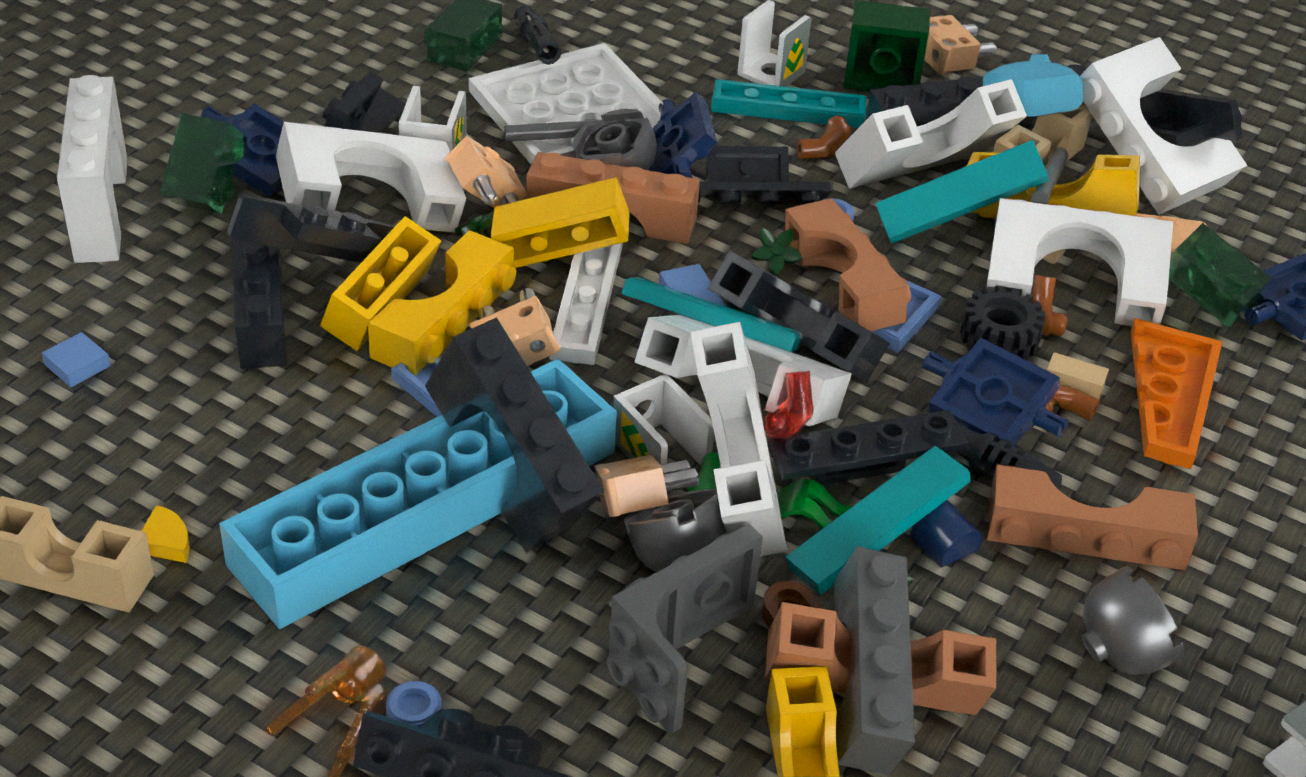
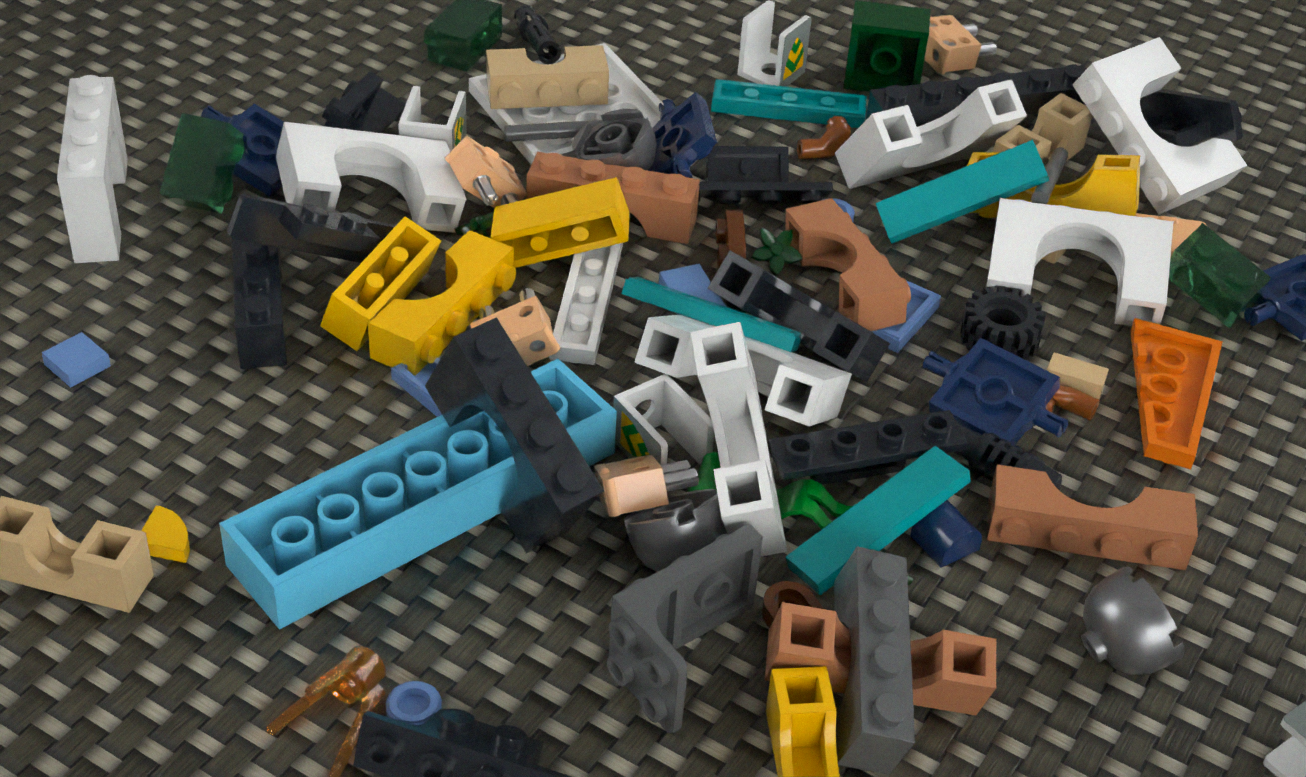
(521, 83): none -> tan arch
(730, 233): none -> reddish brown plate
(795, 411): clear red arm -> none
(1041, 85): medium azure piece -> none
(1043, 291): dark orange arm -> none

